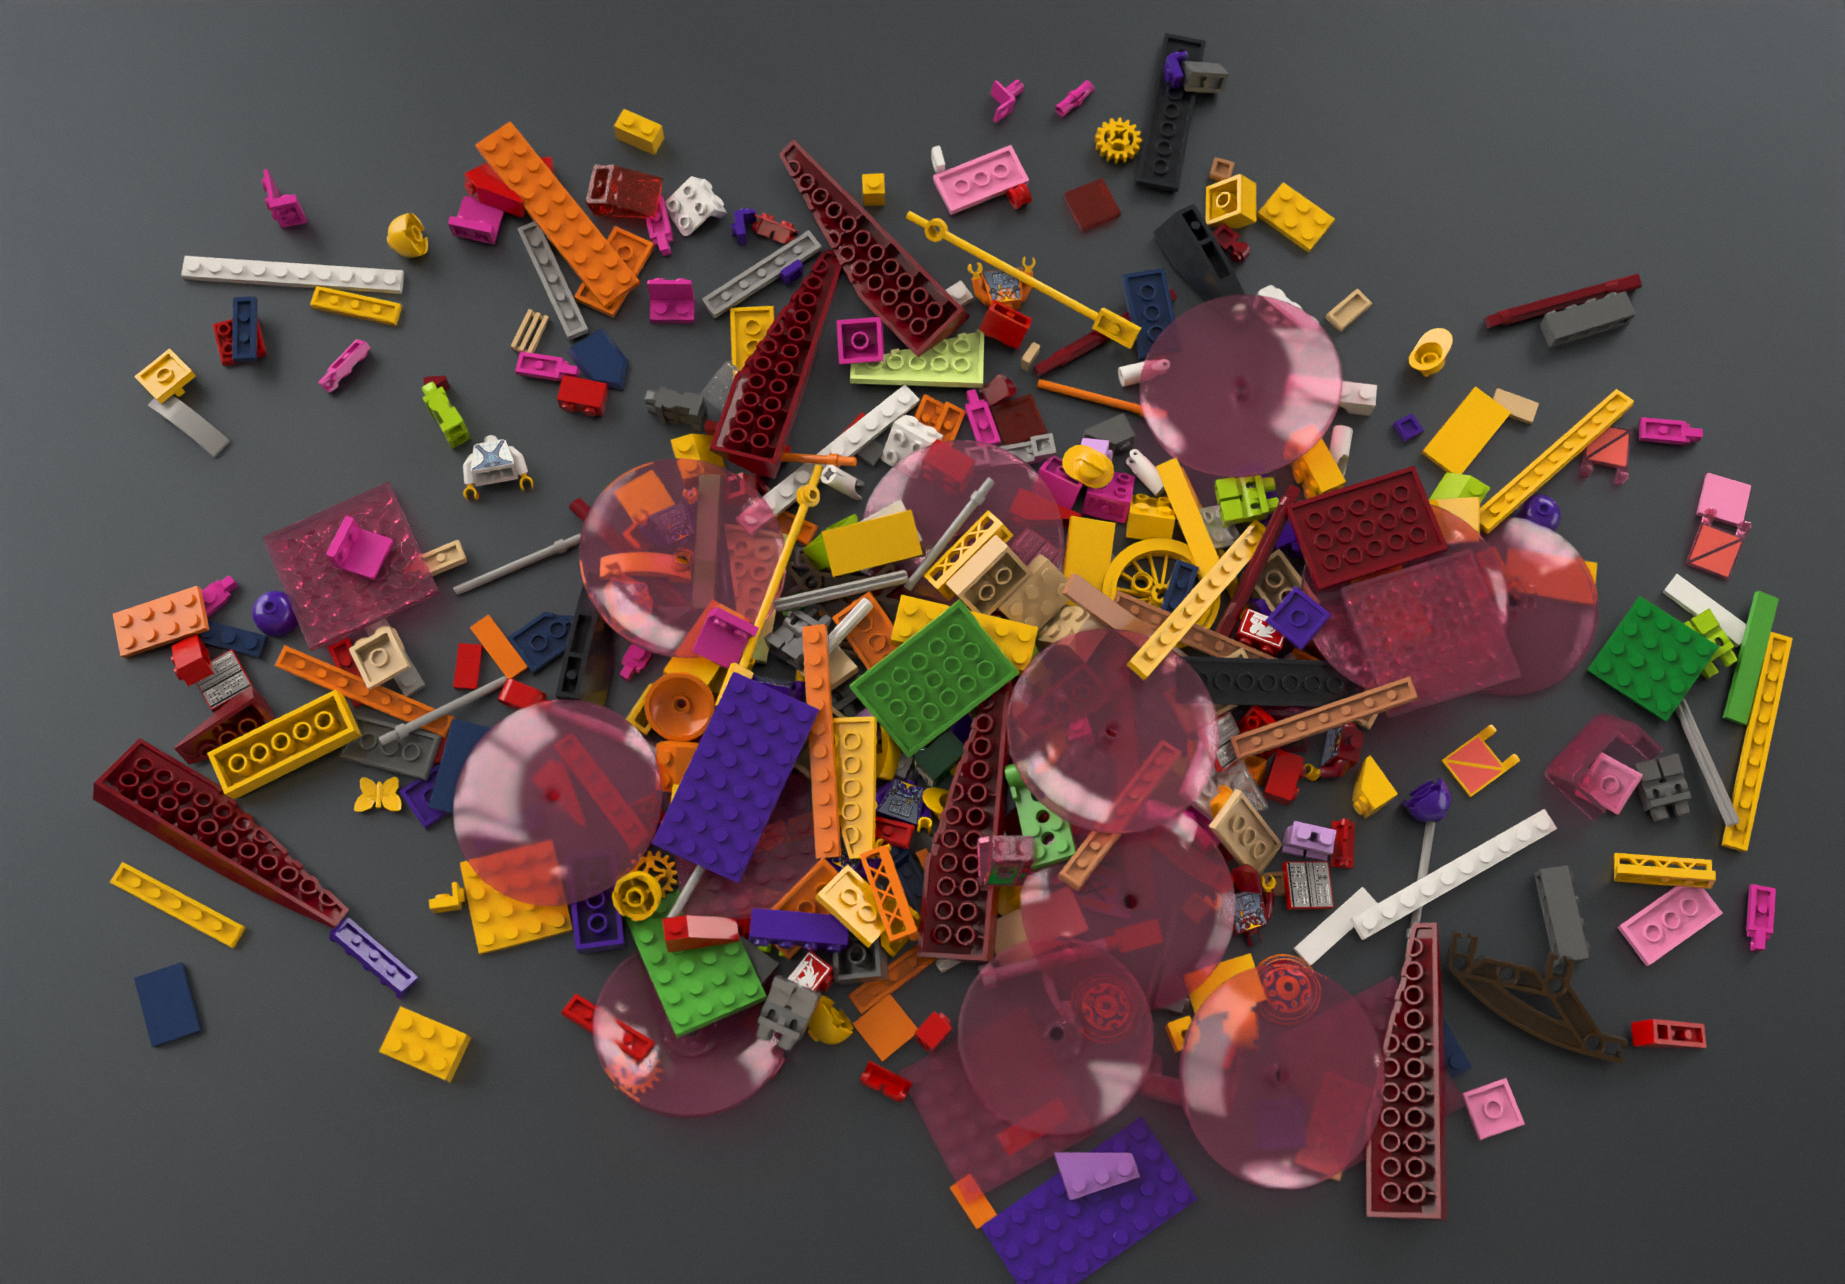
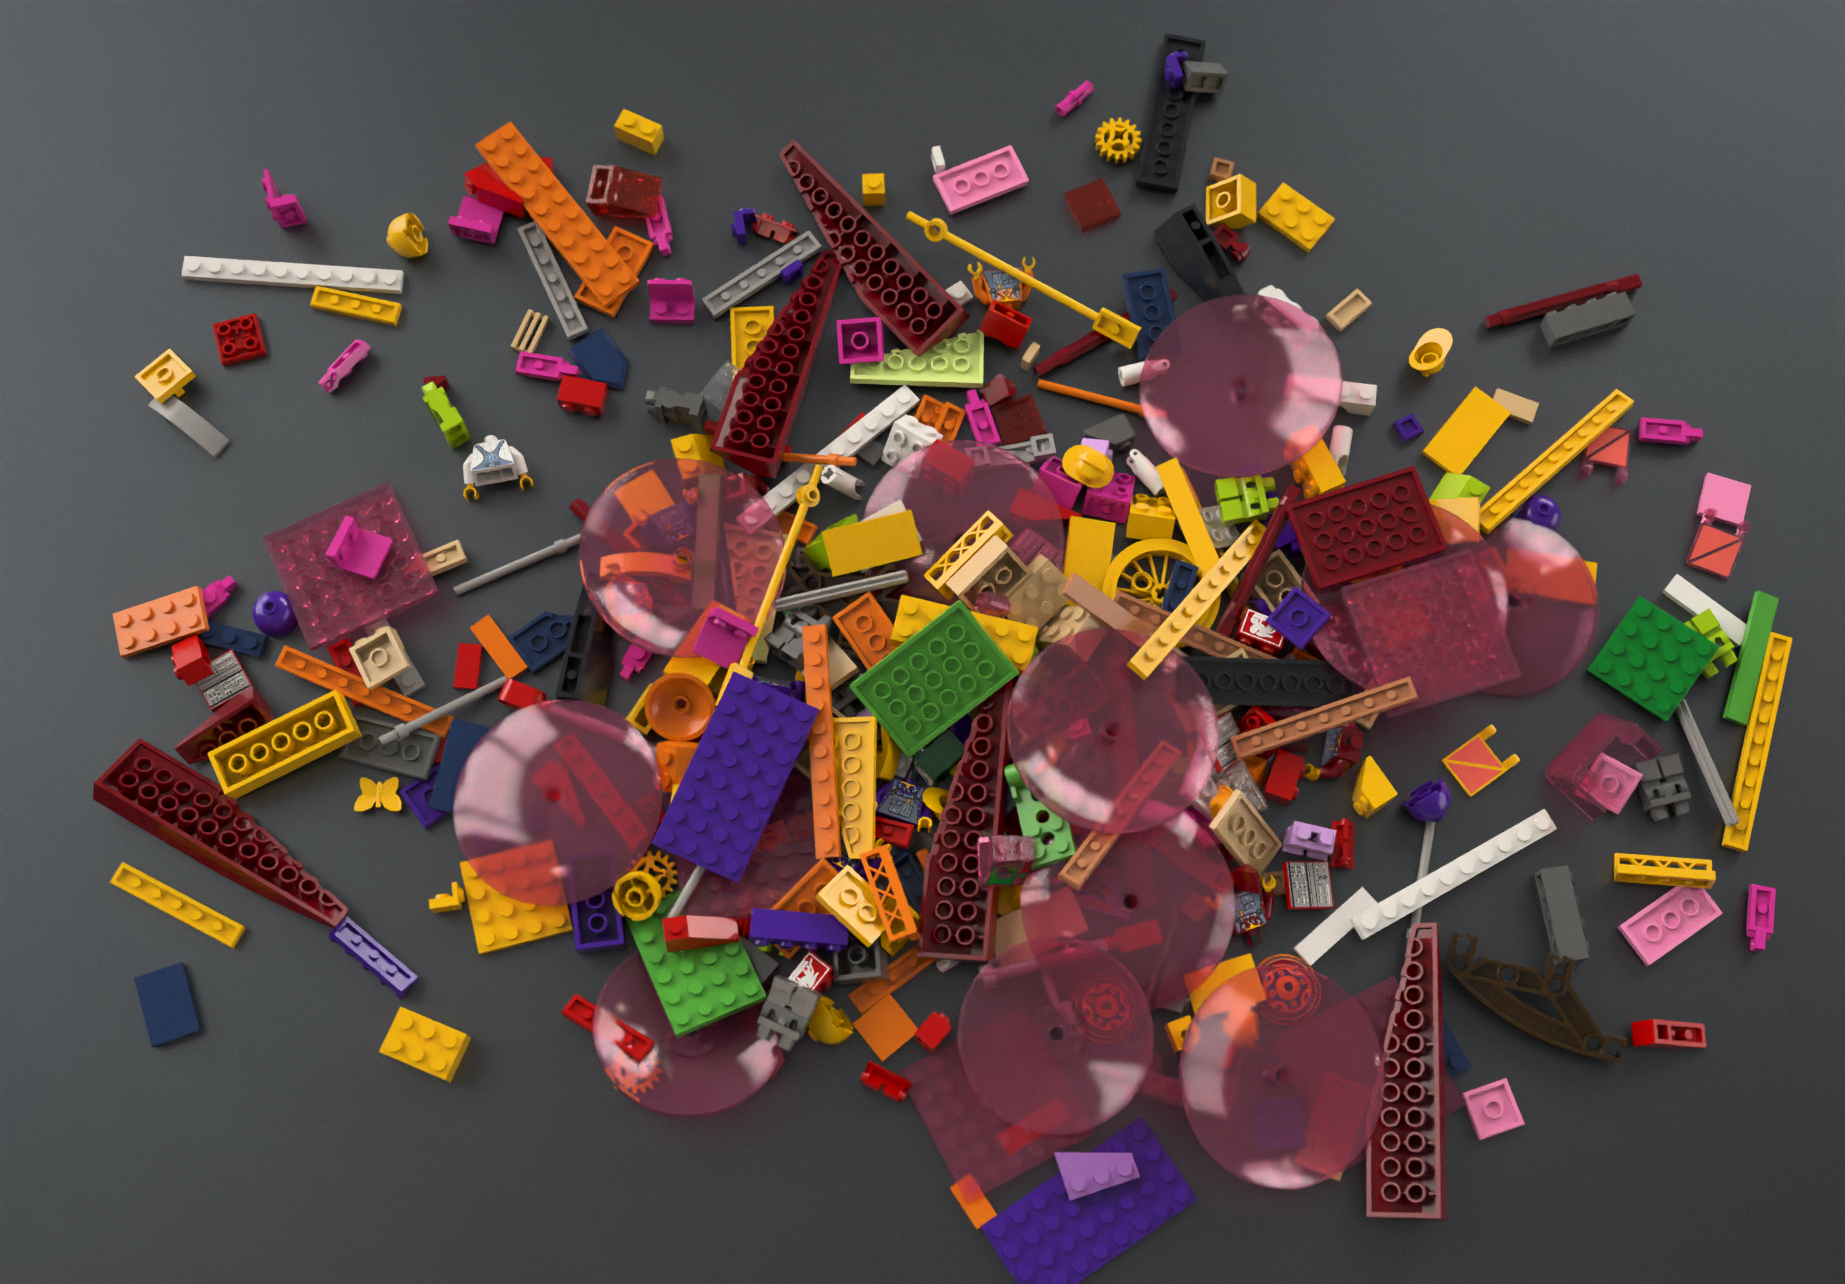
(244, 329): dark blue plate -> none
(693, 205): white bracket -> none
(848, 623): white axle -> none
(977, 498): light grey bar -> none
(992, 604): none -> clear pink brick
(1005, 97): dark pink bracket -> none
(1019, 196): red wheel -> none

